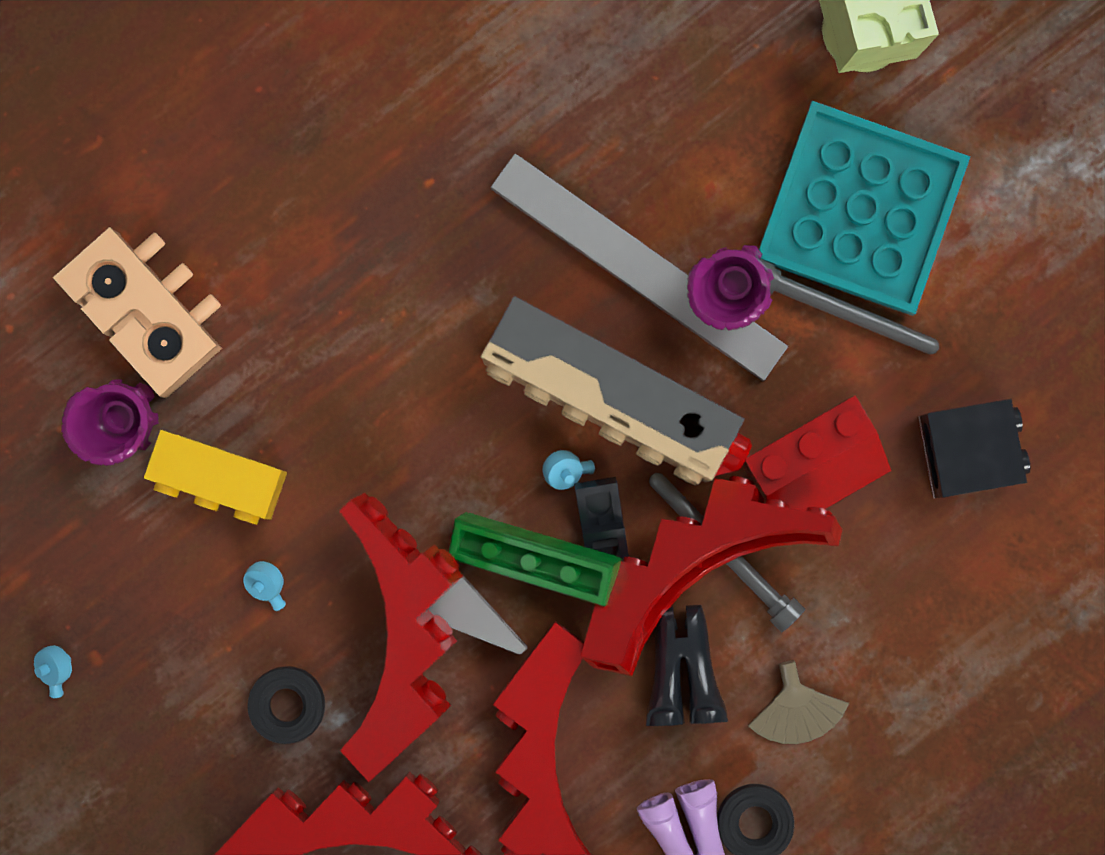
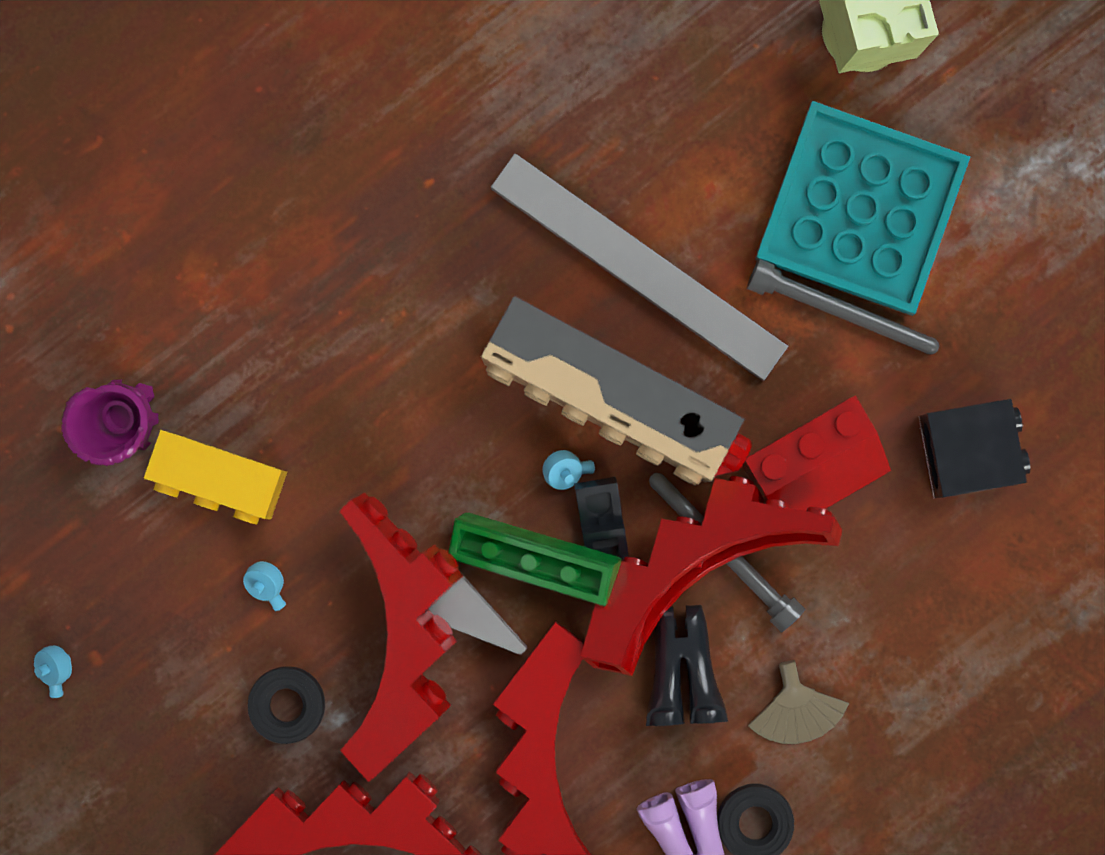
(149, 322): light nougat piece -> none
(730, 288): magenta hair -> none

